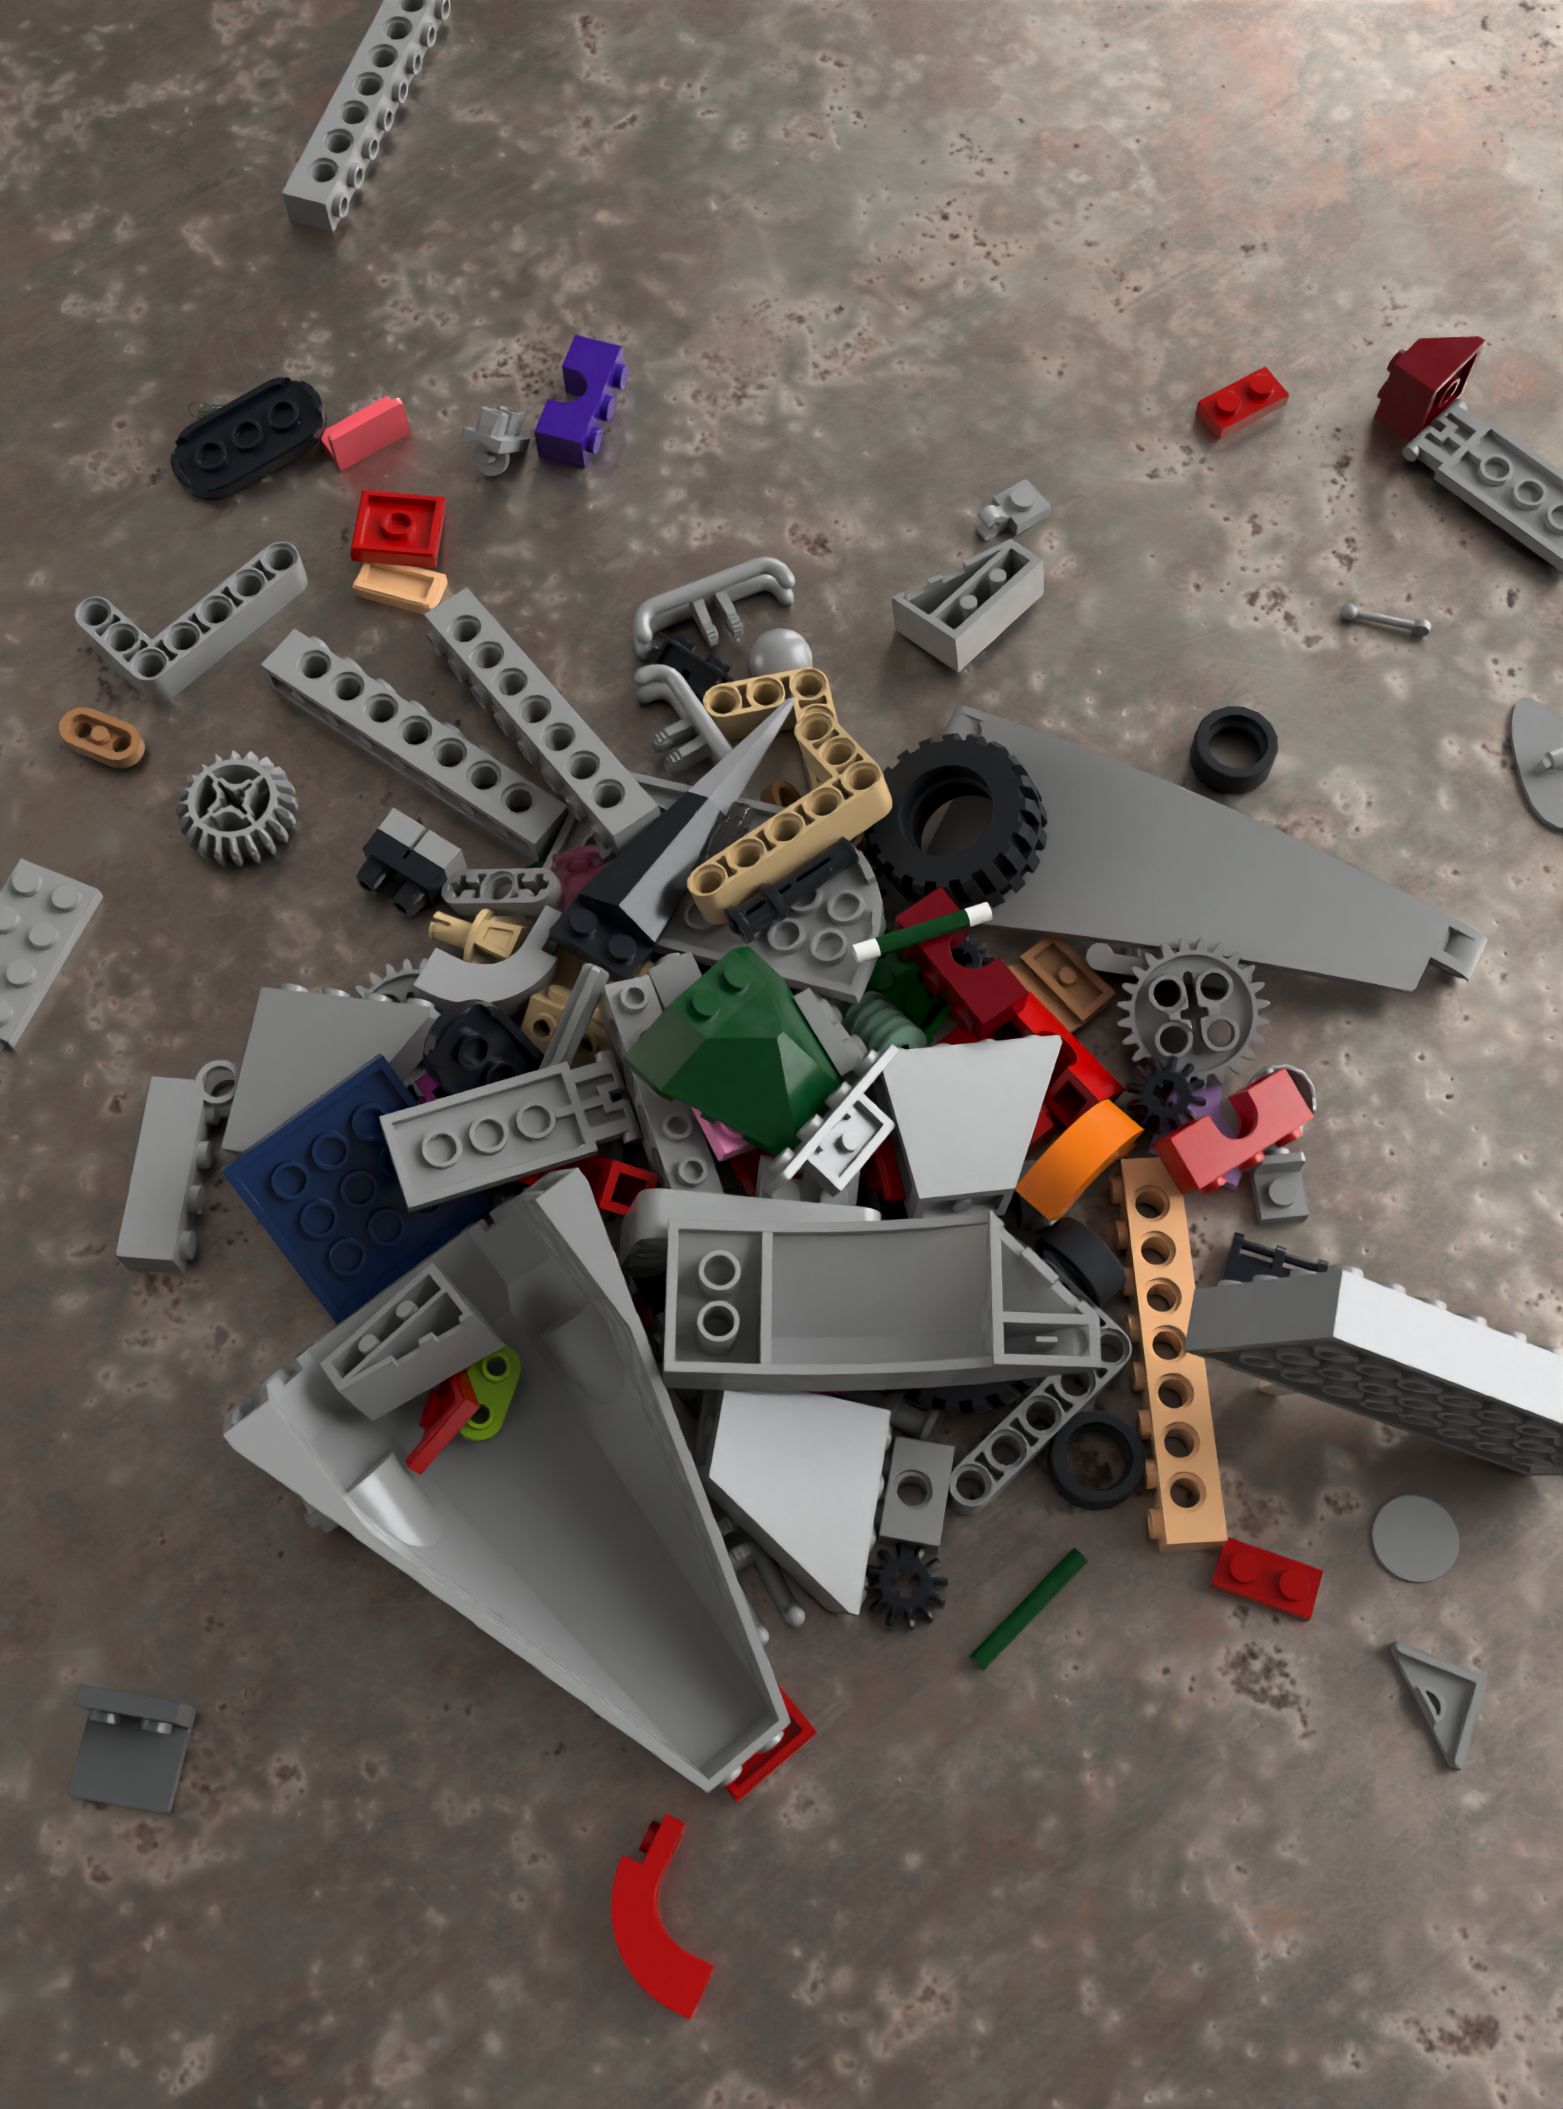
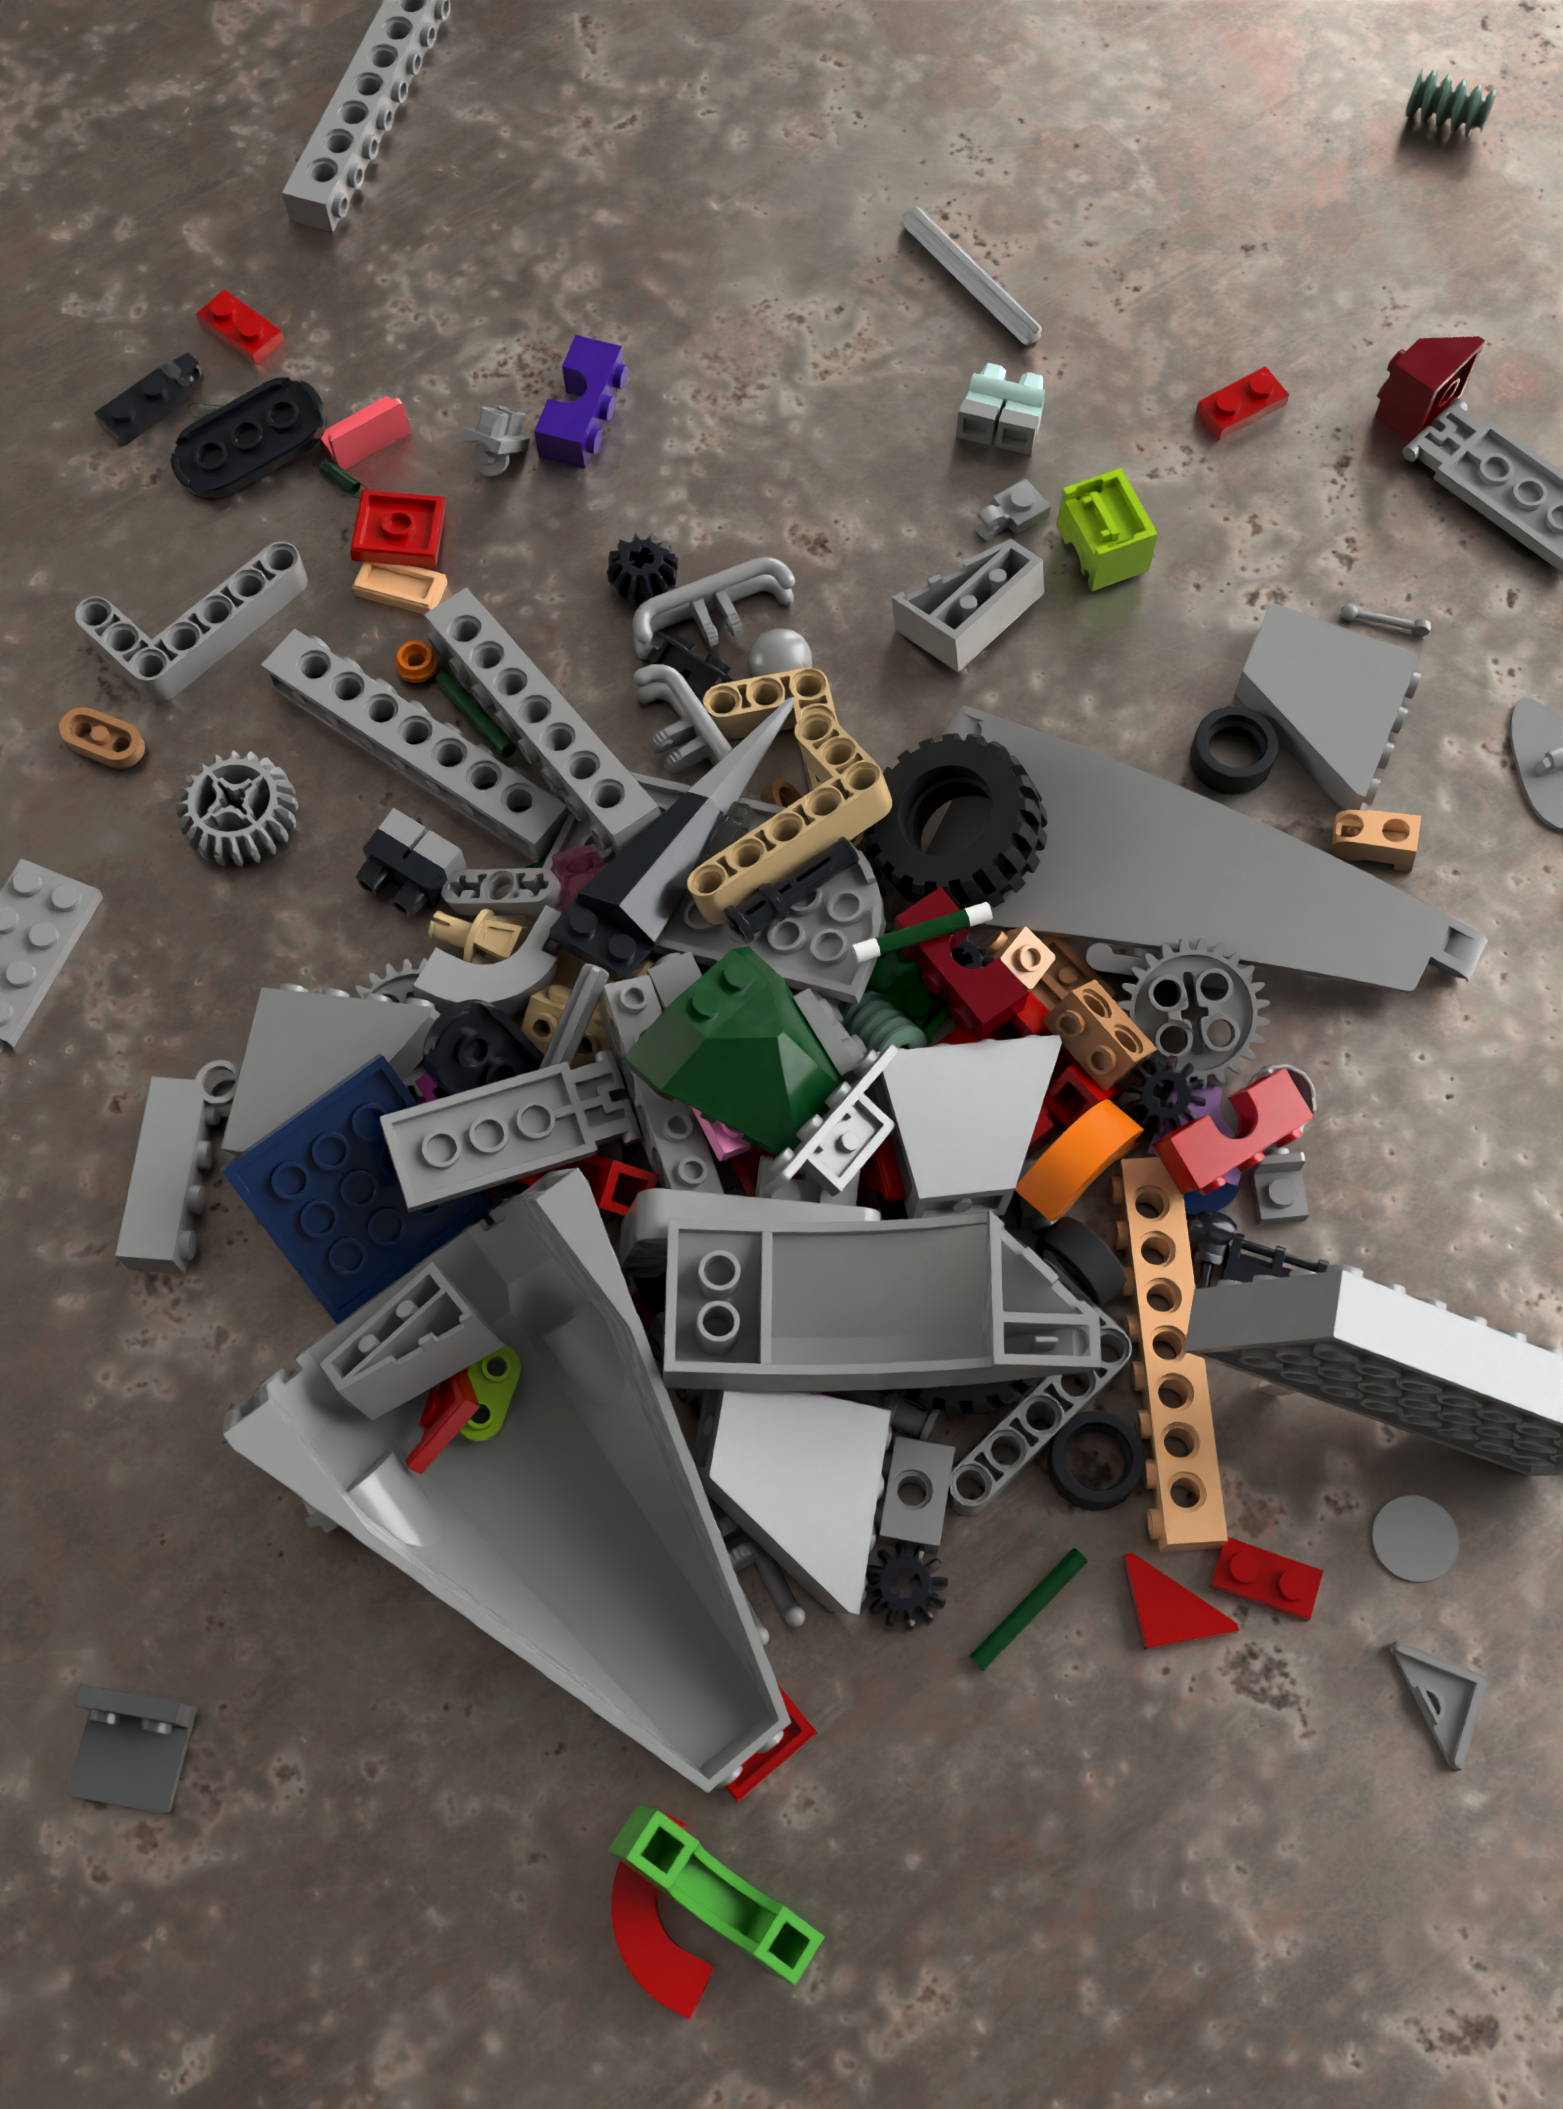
(150, 399): none -> black hinge
(240, 327): none -> red plate
(339, 476): none -> dark green piece
(414, 652): none -> orange plate
(475, 714): none -> dark green bar
(642, 568): none -> black gear
(715, 1895): none -> bright green arch
(972, 276): none -> light grey axle
(1002, 405): none -> hips
(1021, 953): none -> light nougat bracket
(1099, 1034): none -> medium nougat brick
(1107, 528): none -> lime piece
(1169, 1611): none -> red tile
(1209, 1242): none -> black piece
(1213, 1201): none -> dark blue tile
(1329, 698): none -> light grey slope
(1376, 837): none -> light nougat leg
(1450, 103): none -> sand green piece

